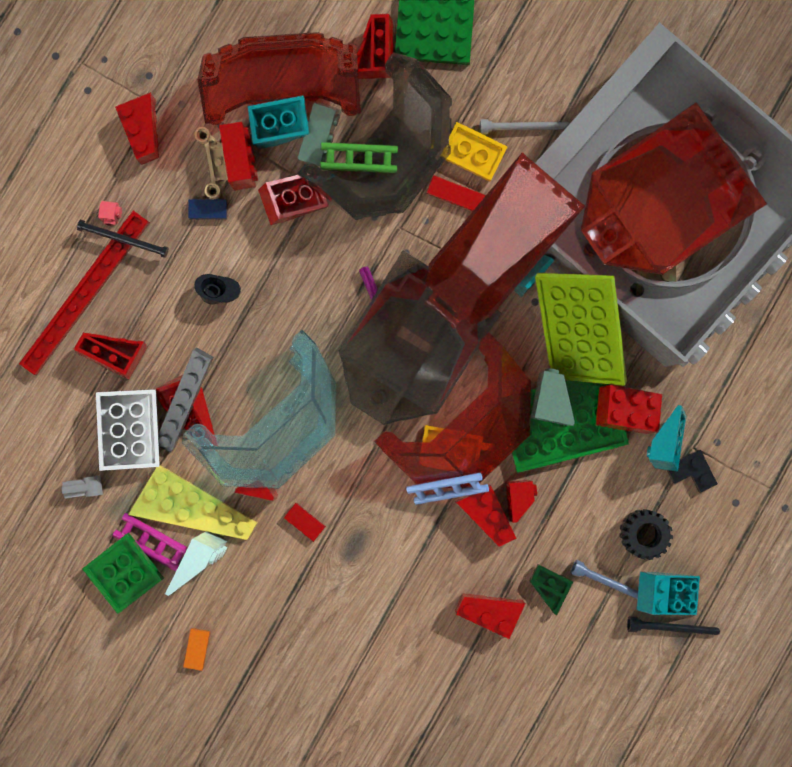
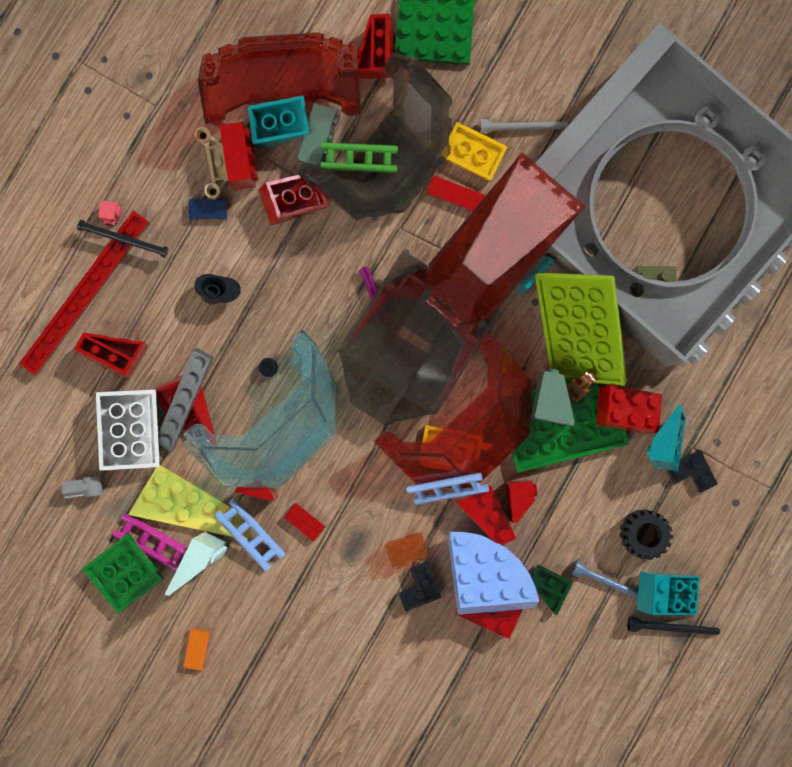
(139, 123): red wedge -> none
(249, 546): none -> light blue bar
(268, 367): none -> black plate
(406, 550): none -> clear orange brick
(425, 588): none -> black plate
(488, 576): none -> light blue brick
(579, 387): none -> dark orange plate
(667, 196): clear red windscreen -> none

